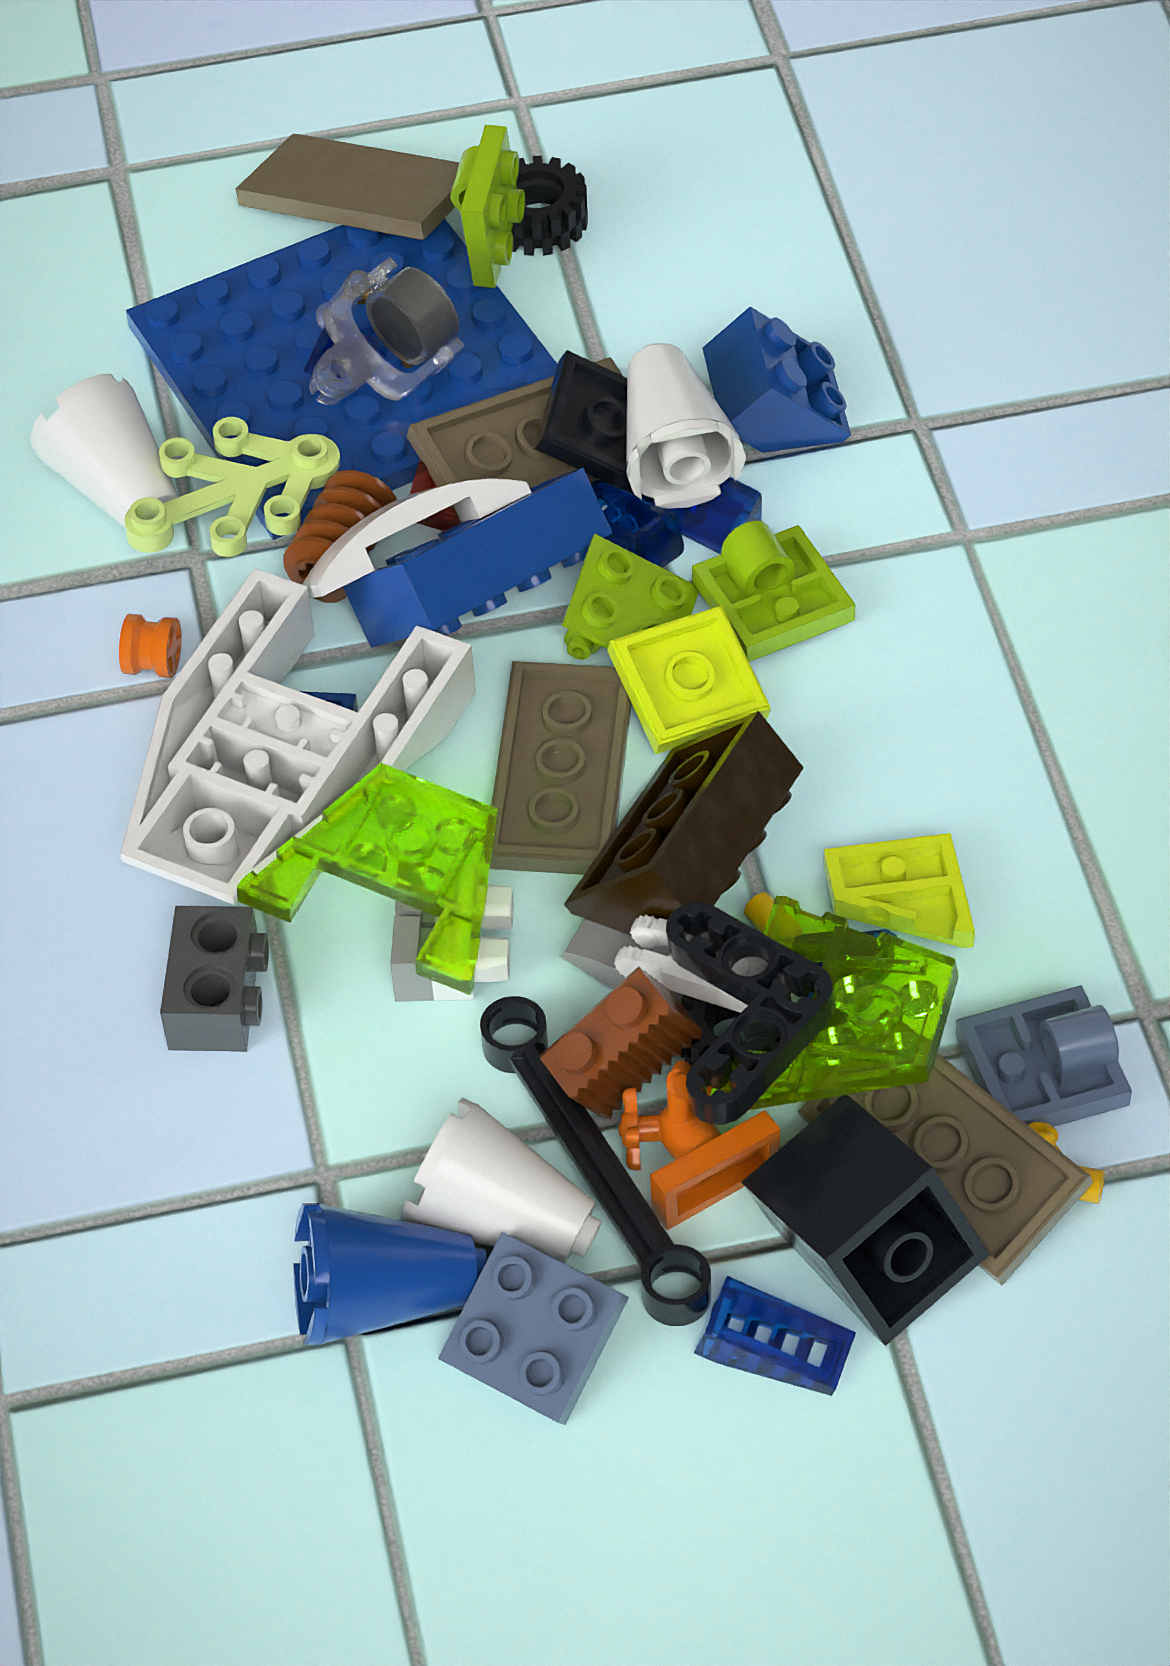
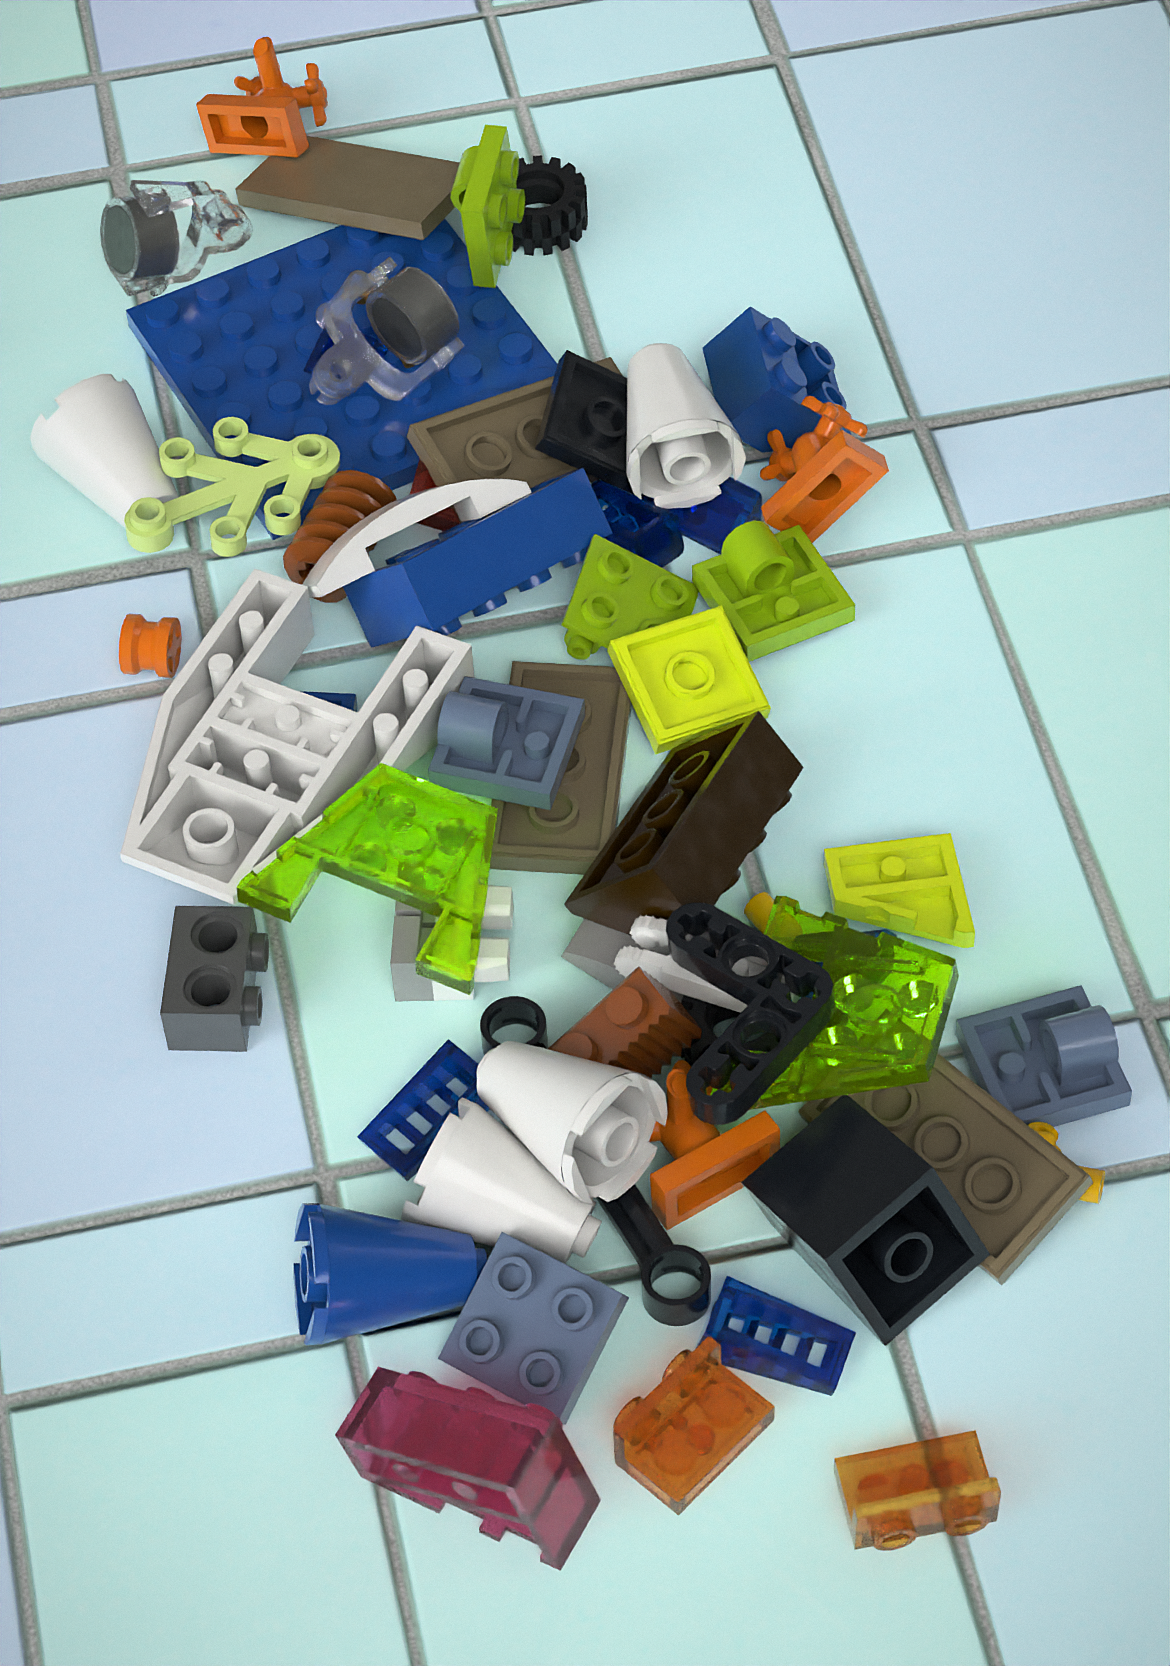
(143, 234): none -> clear piece
(268, 116): none -> orange piece
(430, 1080): none -> clear blue slope
(474, 1454): none -> clear pink wedge
(505, 742): none -> sand blue plate
(575, 1115): none -> white cone
(689, 1426): none -> clear orange bracket
(822, 471): none -> orange piece
(917, 1491): none -> clear orange bracket

